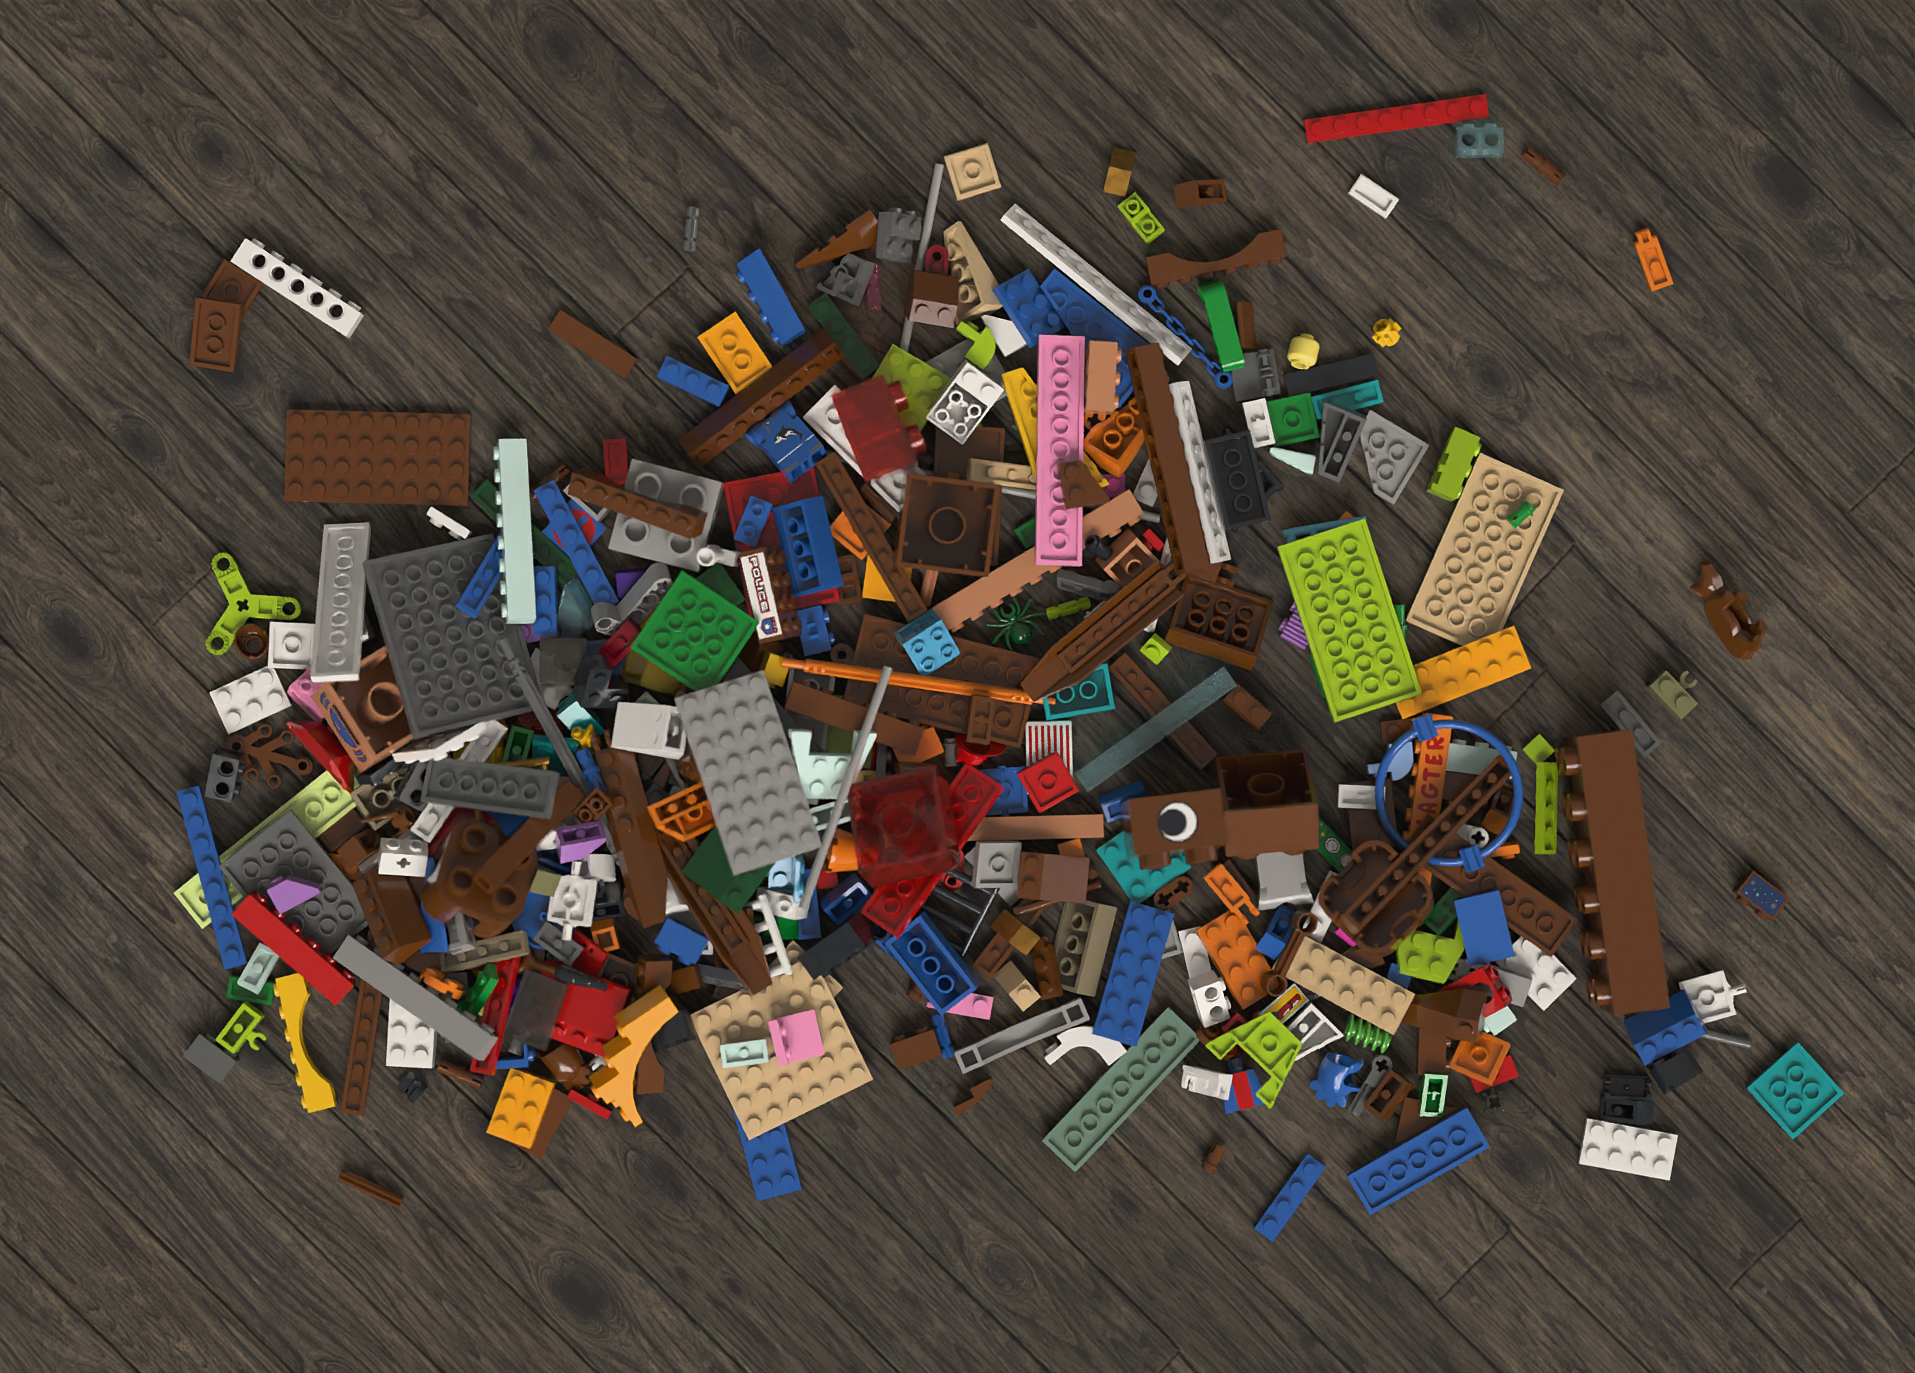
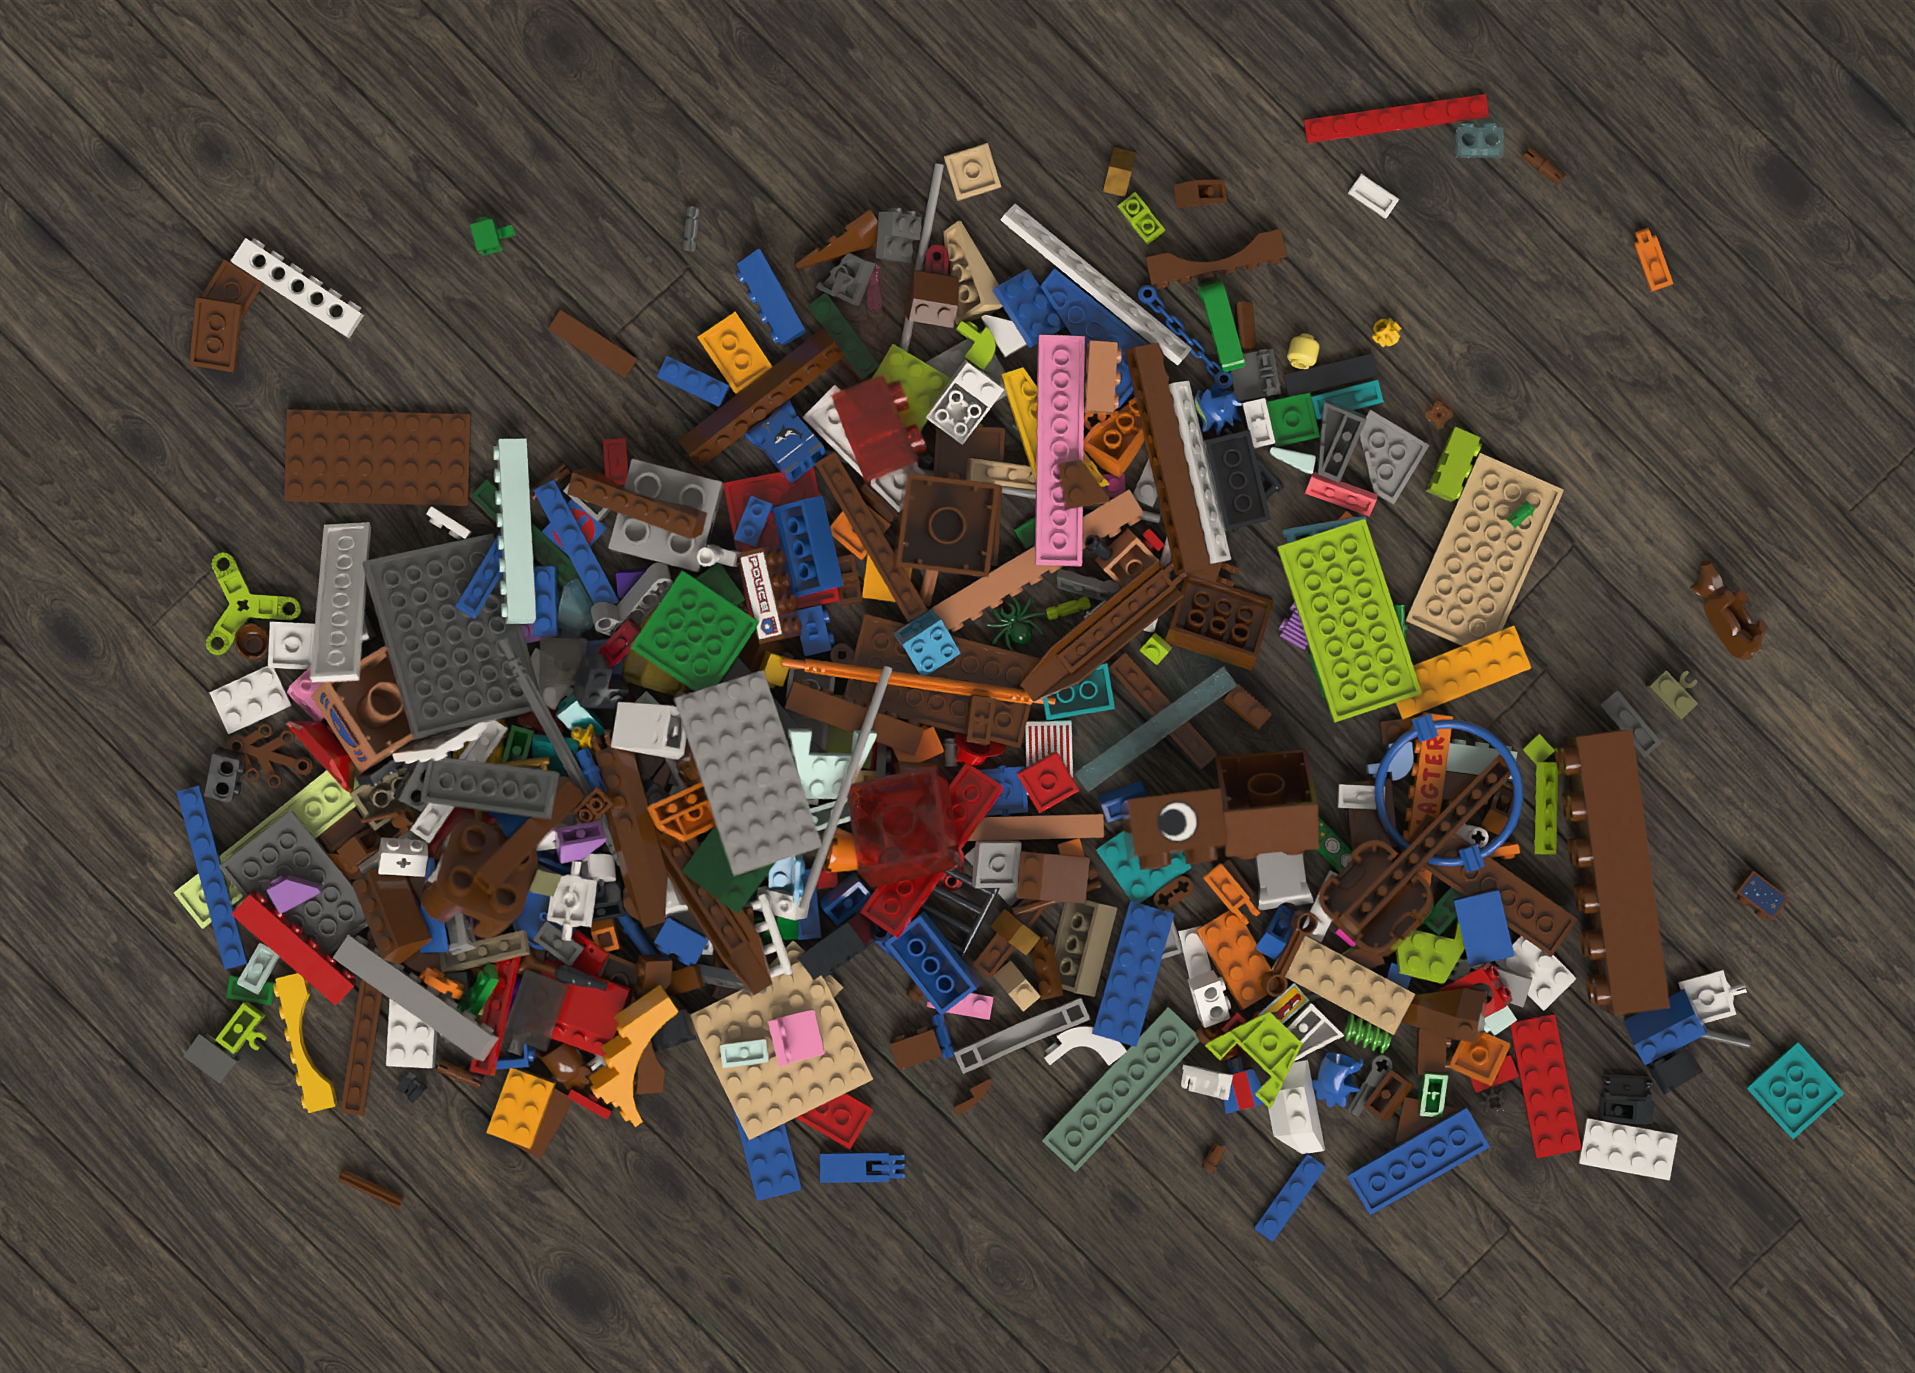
(488, 236): none -> green brick
(637, 936): none -> blue pin
(839, 1118): none -> red plate
(851, 1167): none -> blue hinge
(1217, 408): none -> blue hair
(1295, 1112): none -> white wedge
(1341, 494): none -> coral plate
(1438, 421): none -> clear orange plate
(1545, 1086): none -> red plate

